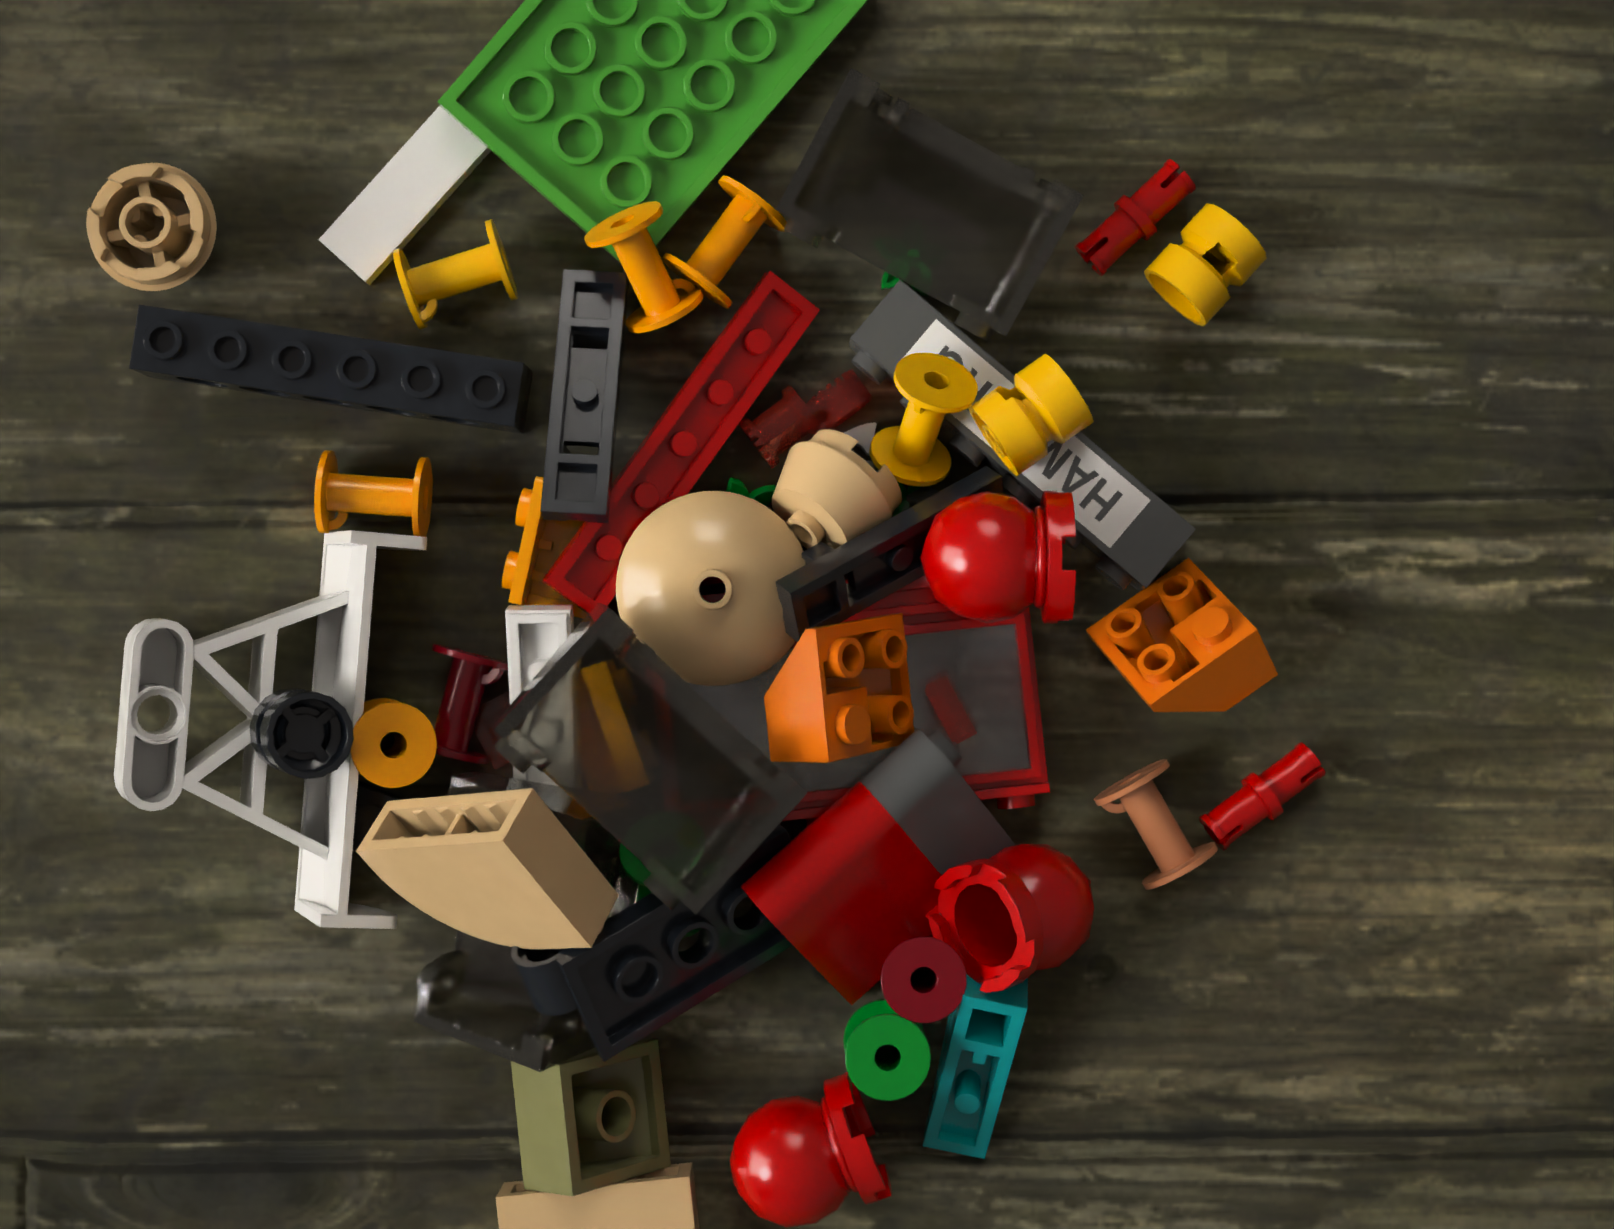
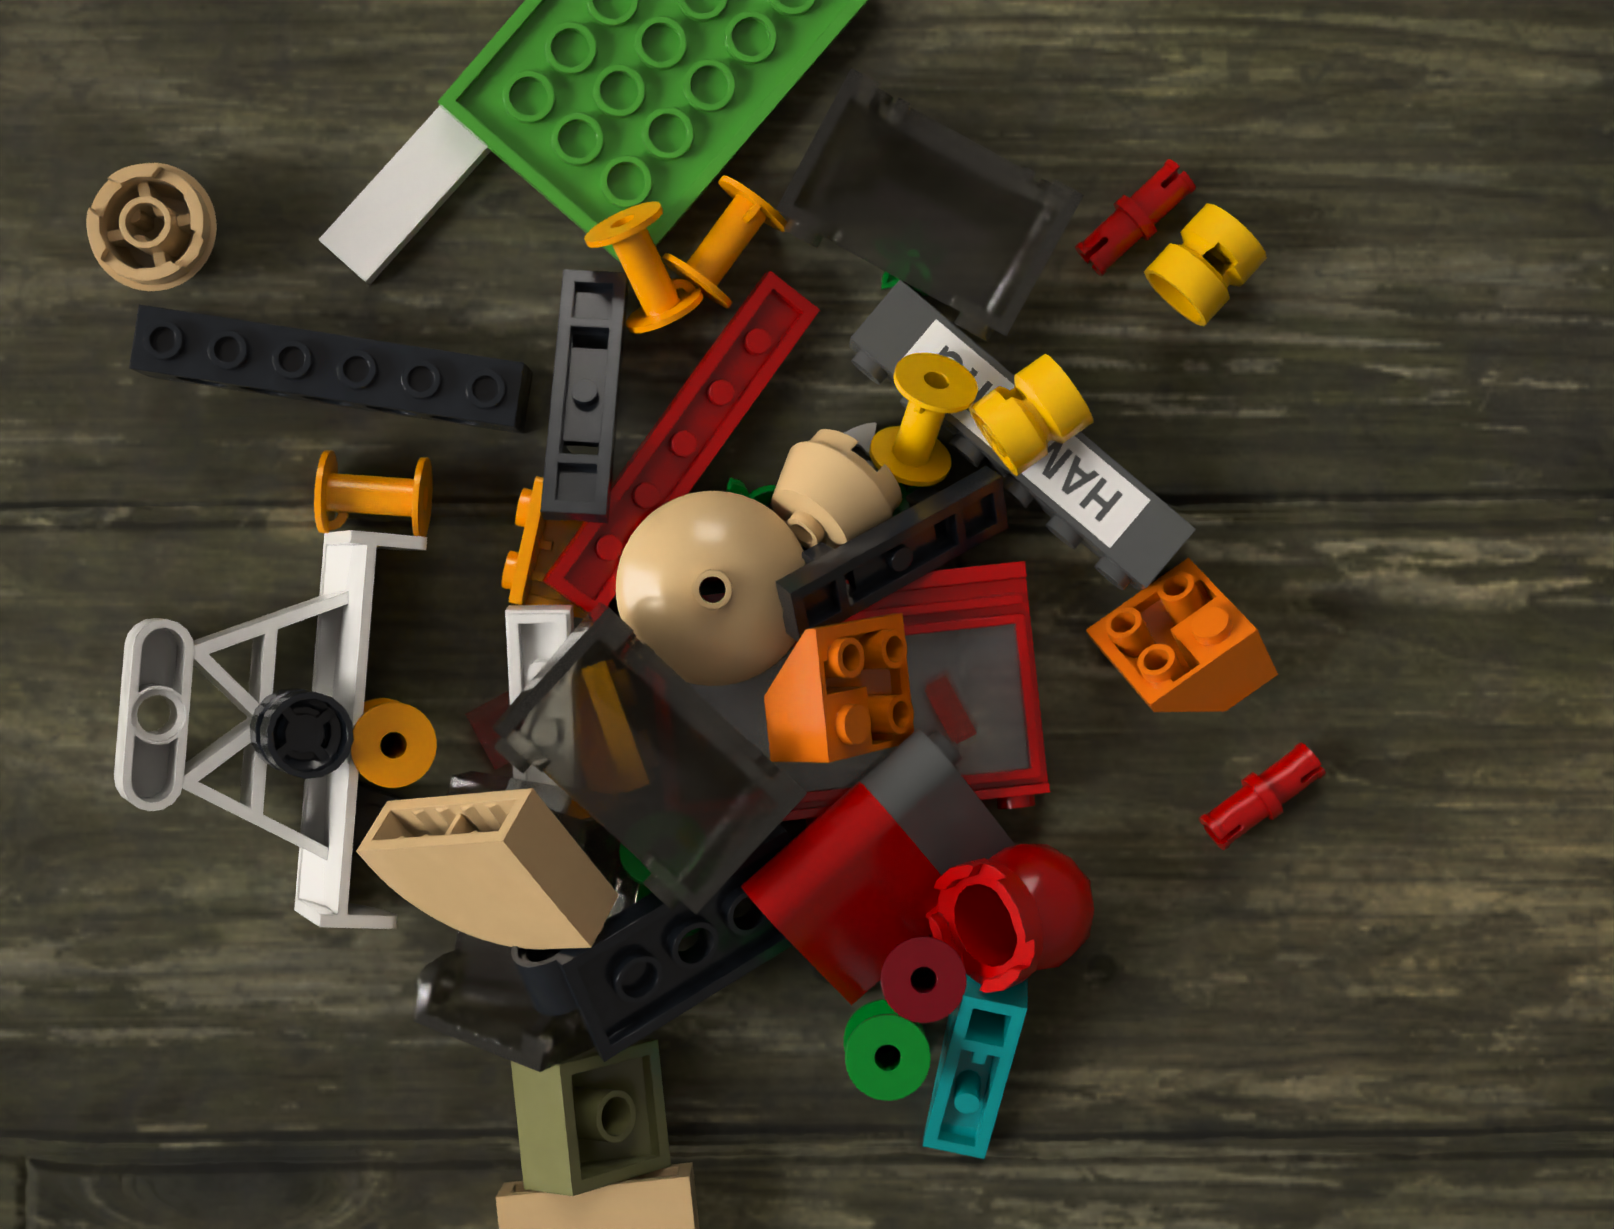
(453, 276): yellow piece -> none
(462, 701): dark red piece -> none
(792, 419): clear red connector -> none
(806, 1156): red tile -> none
(998, 557): red tile -> none
(1155, 824): nougat piece -> none

